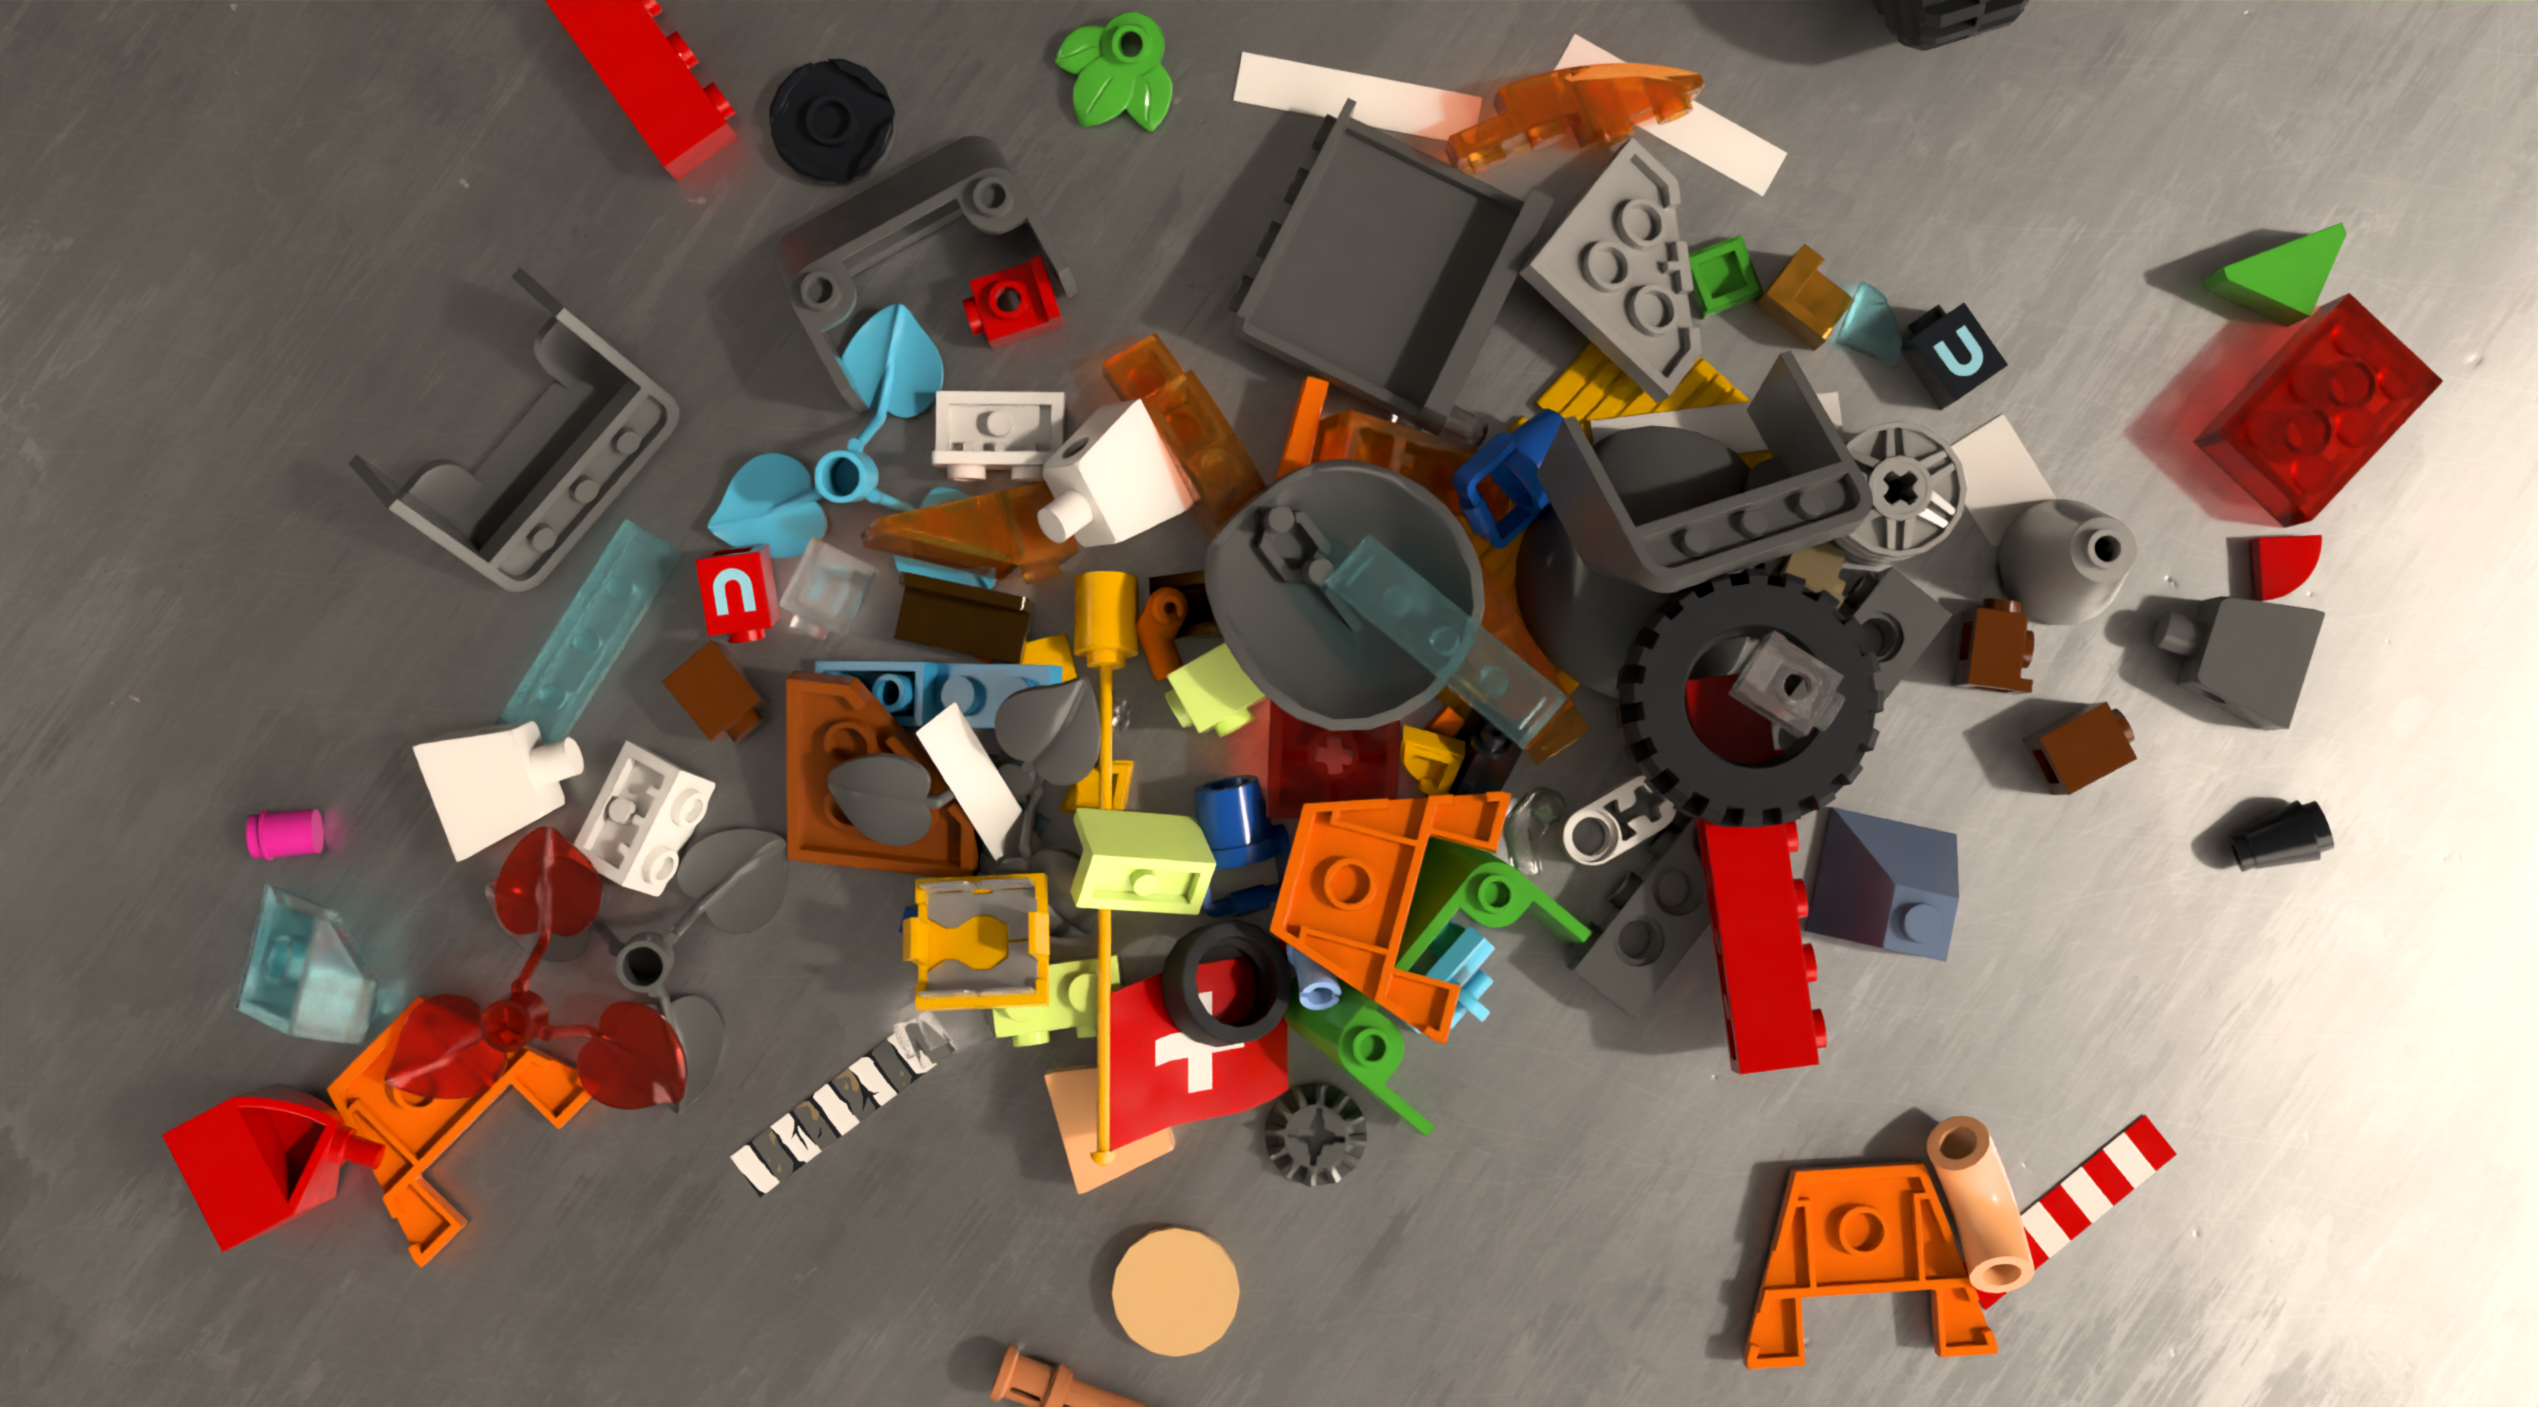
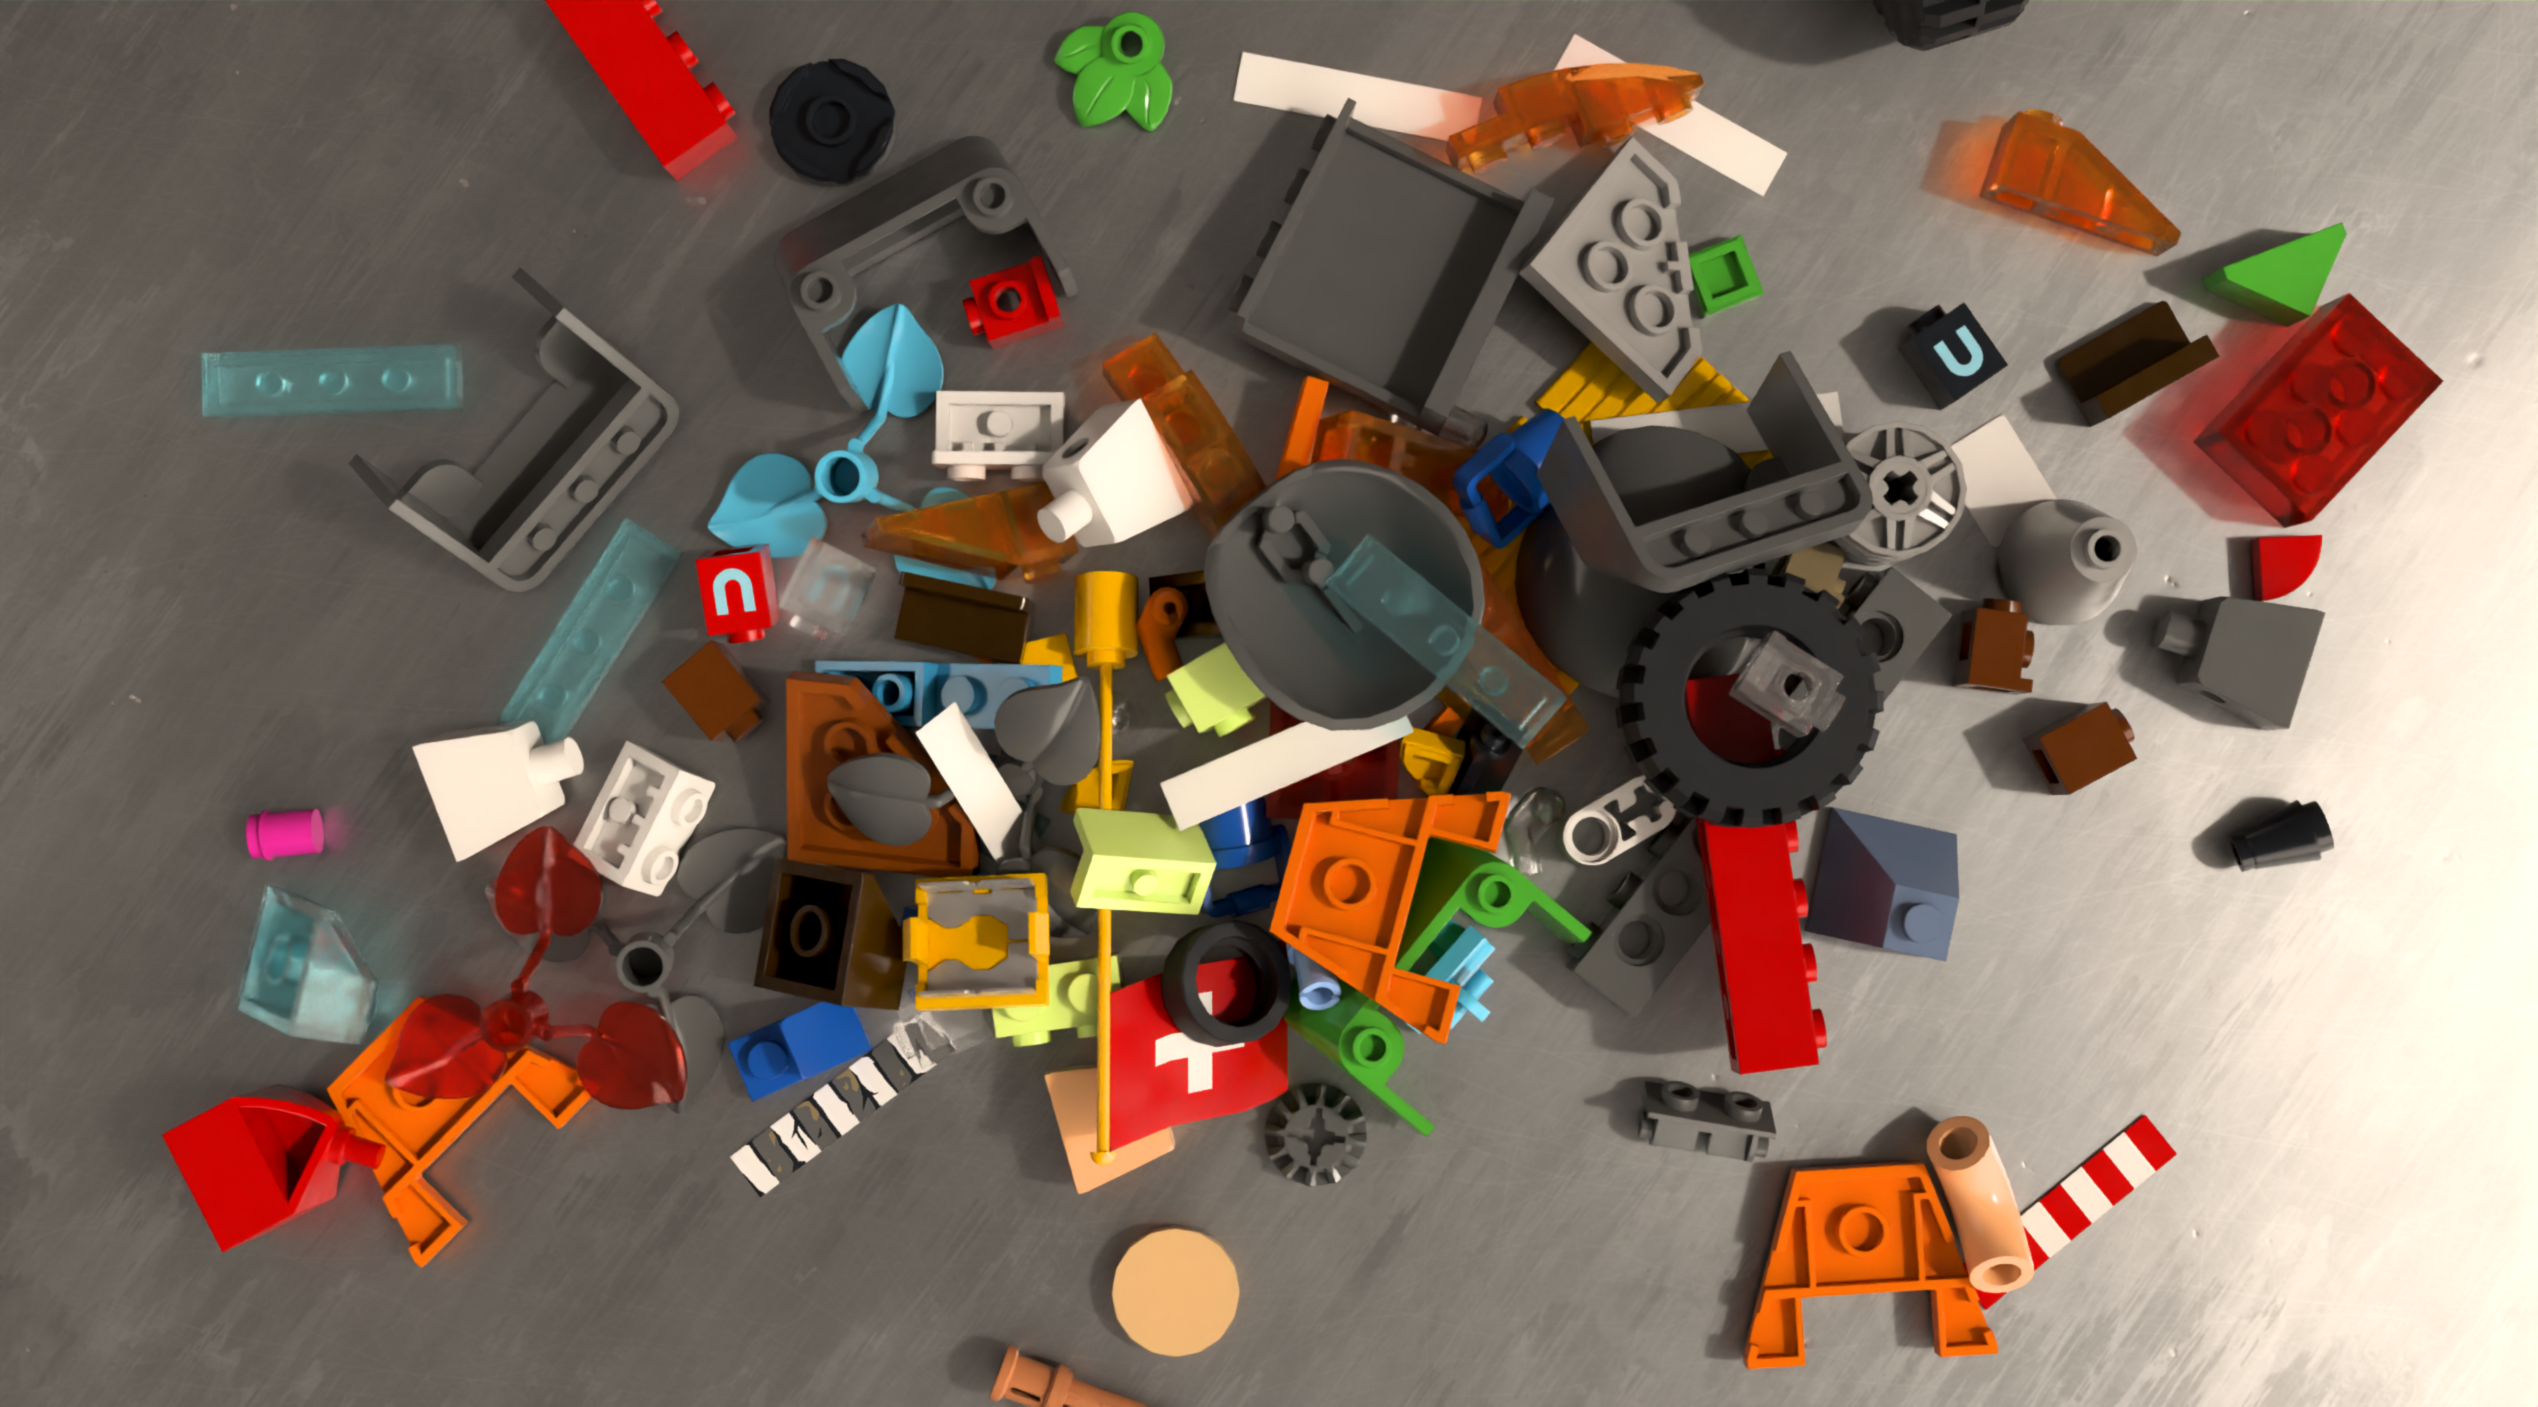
(332, 381): none -> clear light blue tile
(798, 1047): none -> blue slope
(830, 937): none -> dark brown slope
(1269, 767): none -> white sticker
(1735, 1121): none -> dark grey hinge
(1805, 299): pearl gold panel -> none
(1871, 326): clear light blue tile -> none
(2070, 182): none -> clear orange slope
(2131, 363): none -> dark brown panel

